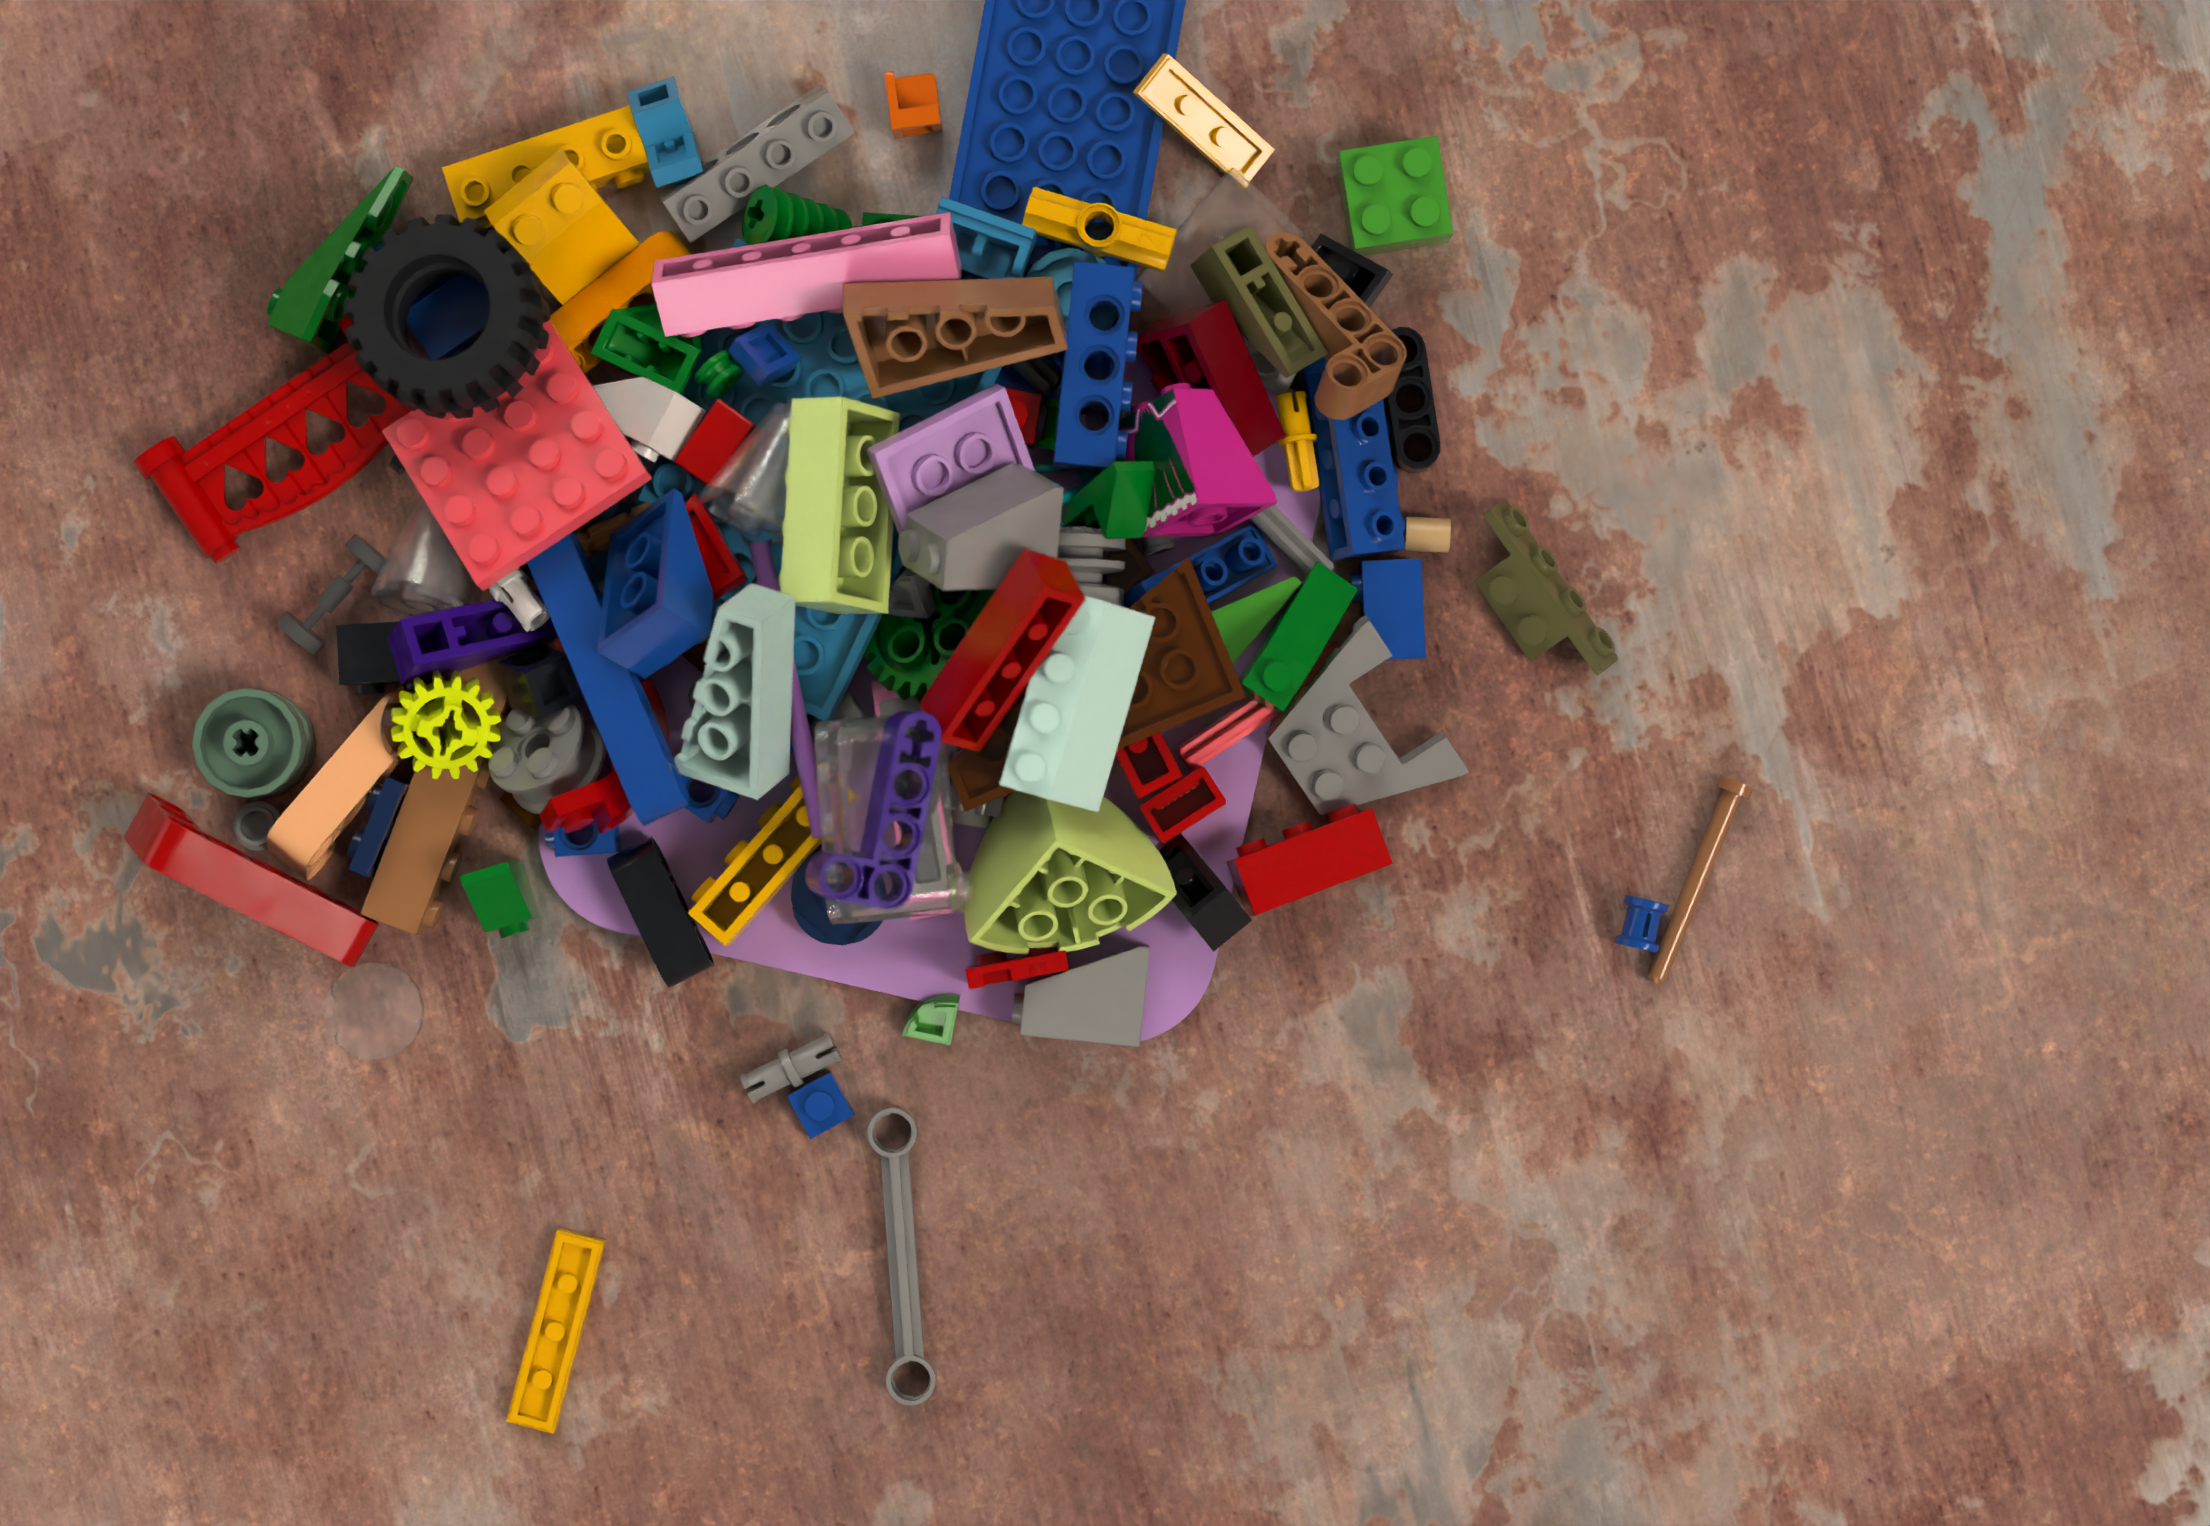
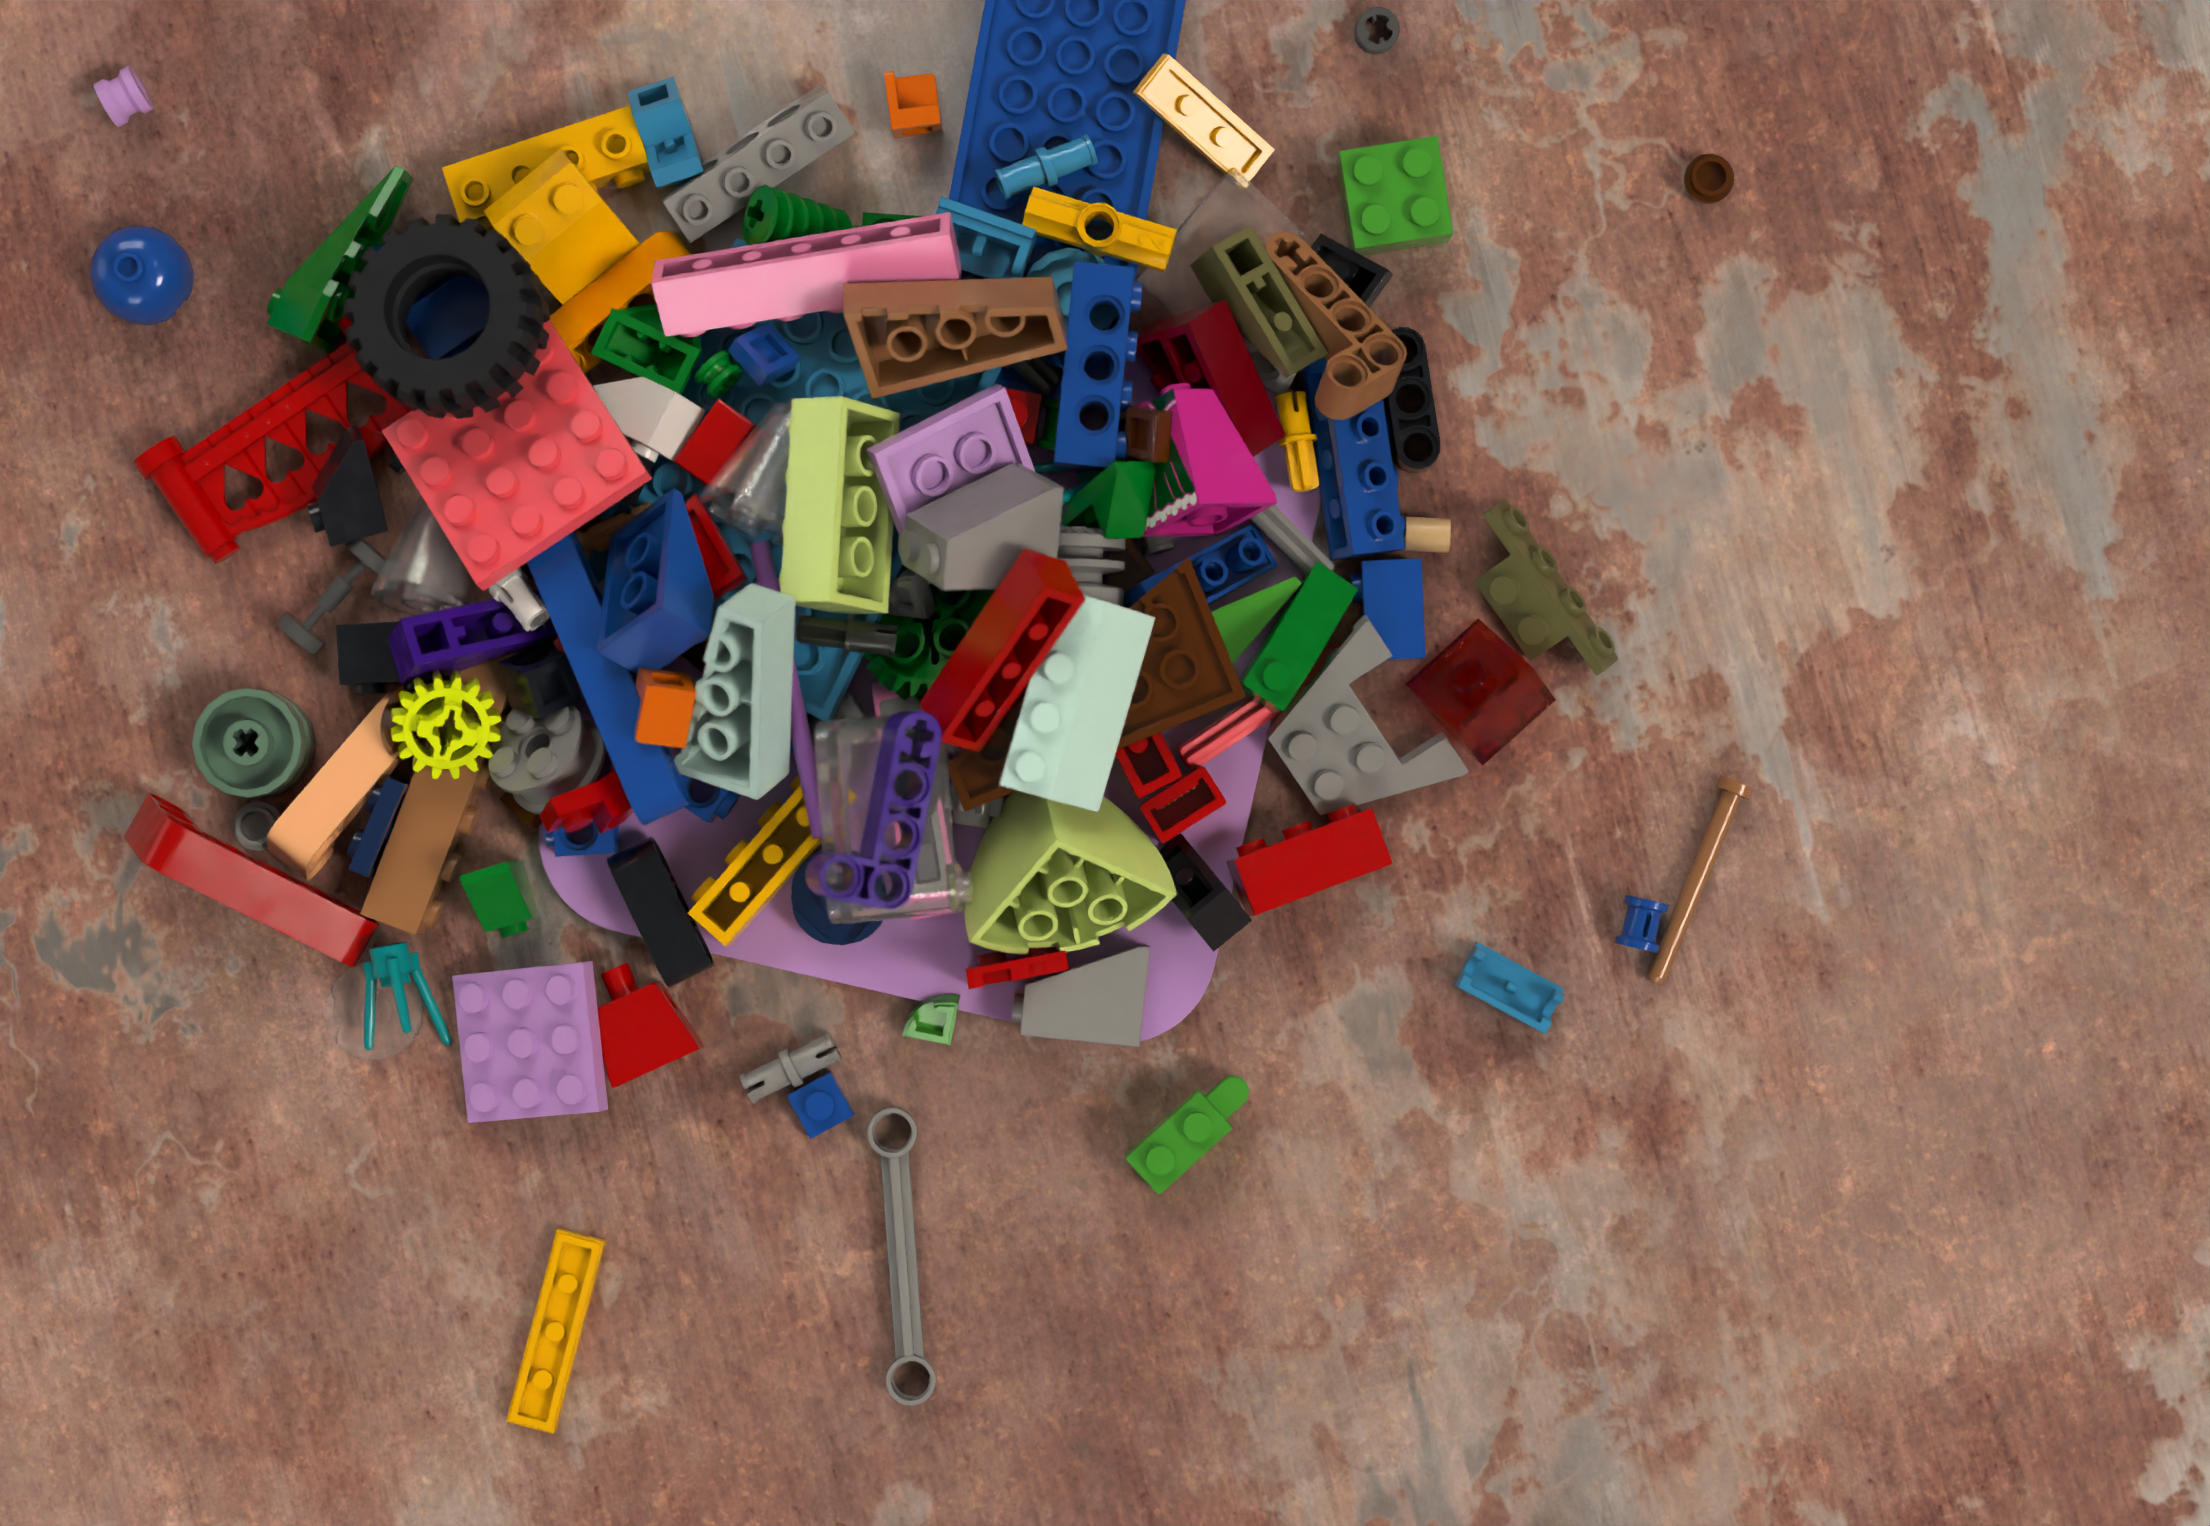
(123, 96): none -> lavender wheel
(141, 275): none -> blue cylinder
(347, 493): none -> black slope
(392, 967): none -> teal plant
(530, 1042): none -> lavender plate
(641, 1027): none -> red torso
(664, 707): none -> orange panel
(847, 635): none -> pearl dark grey axle
(1045, 166): none -> dark azure pin
(1148, 434): none -> reddish brown tile
(1187, 1133): none -> bright green brick
(1391, 27): none -> dark grey bush
(1481, 691): none -> clear red slope
(1509, 987): none -> dark azure hinge
(1709, 178): none -> reddish brown plate

